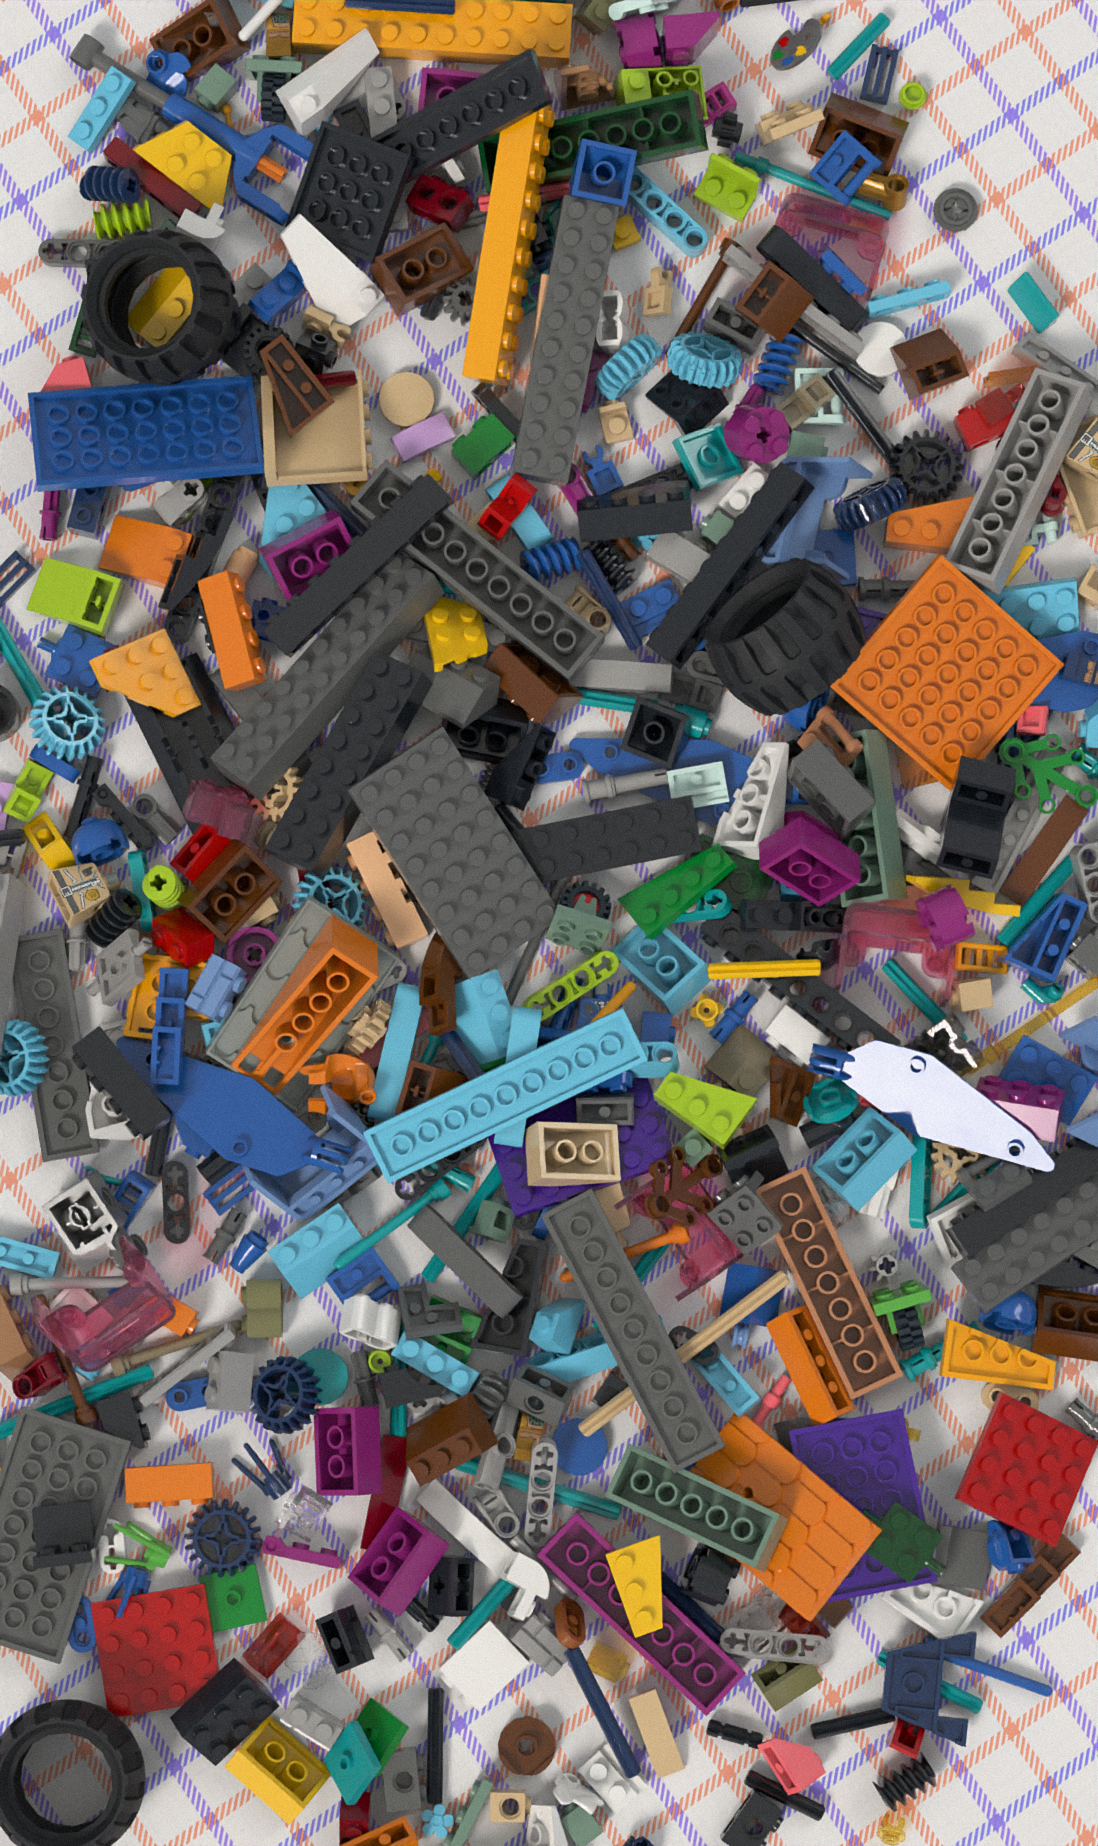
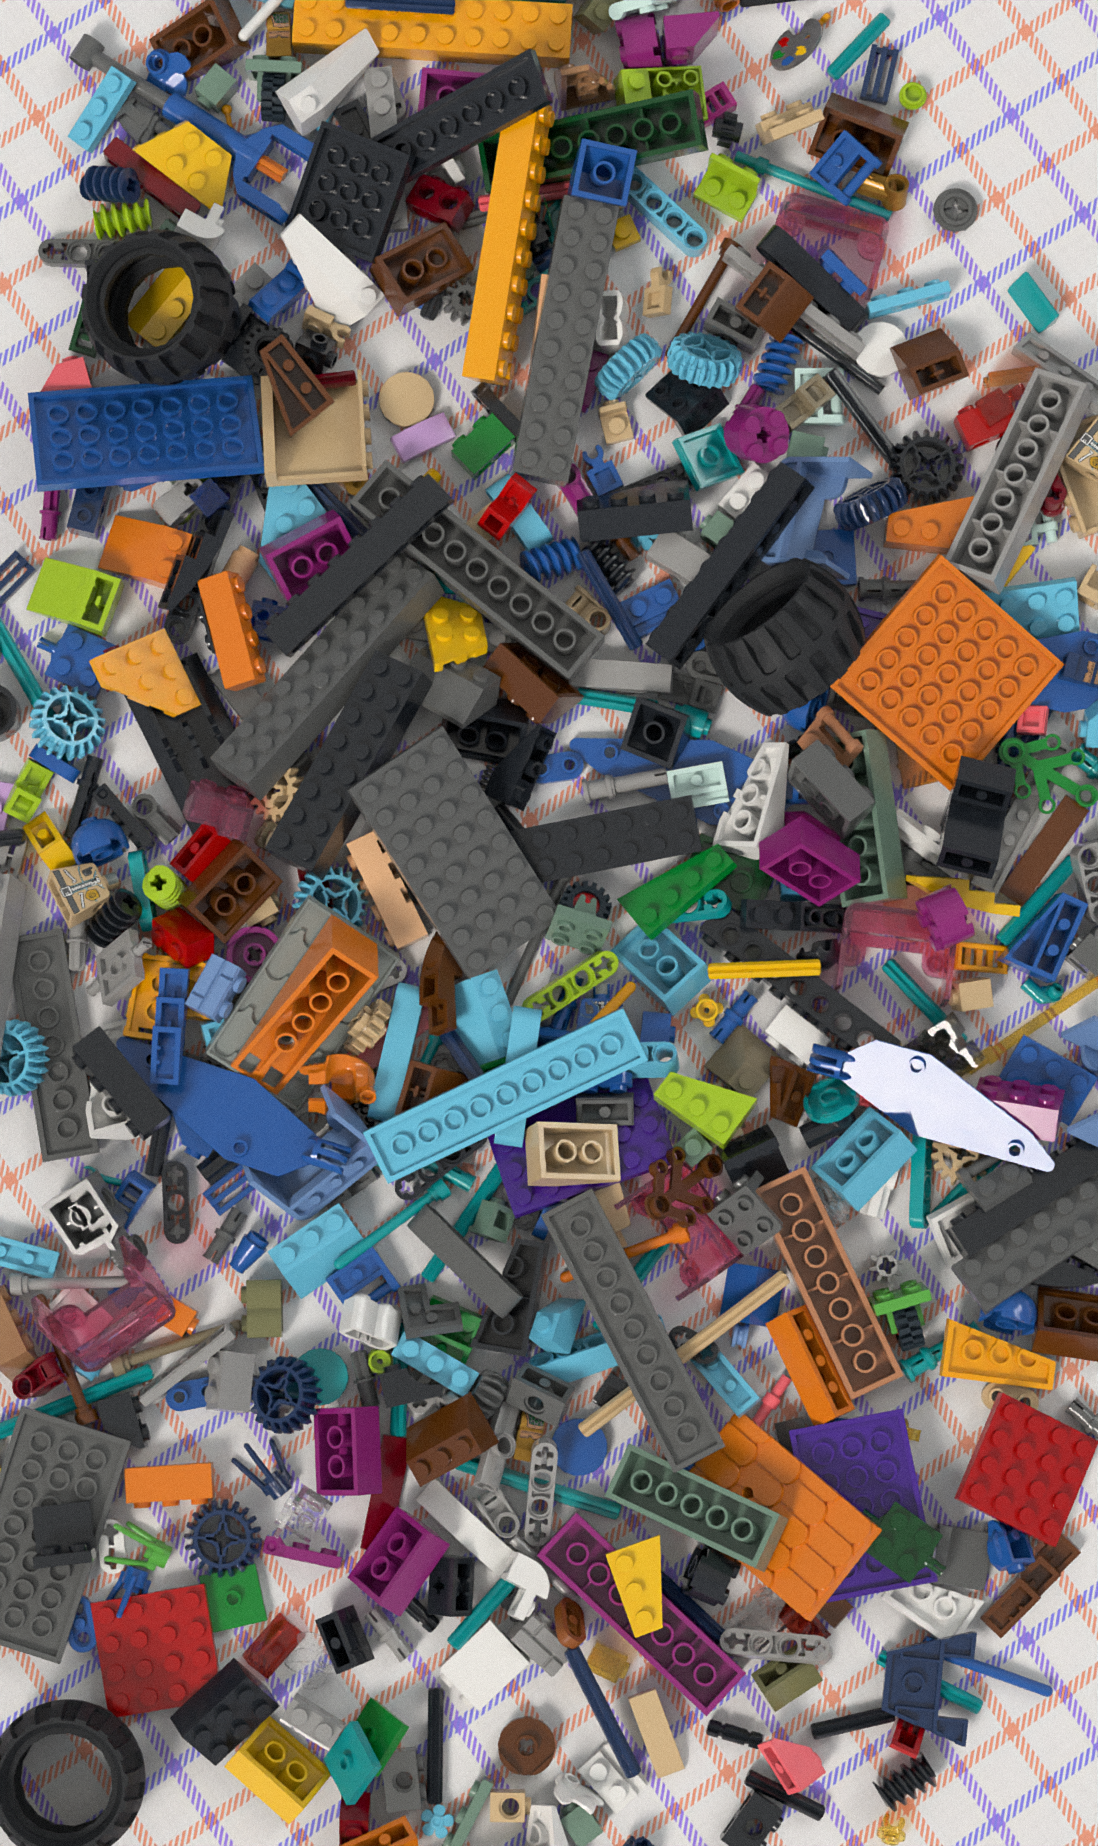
(208, 498): none -> clear blue tile

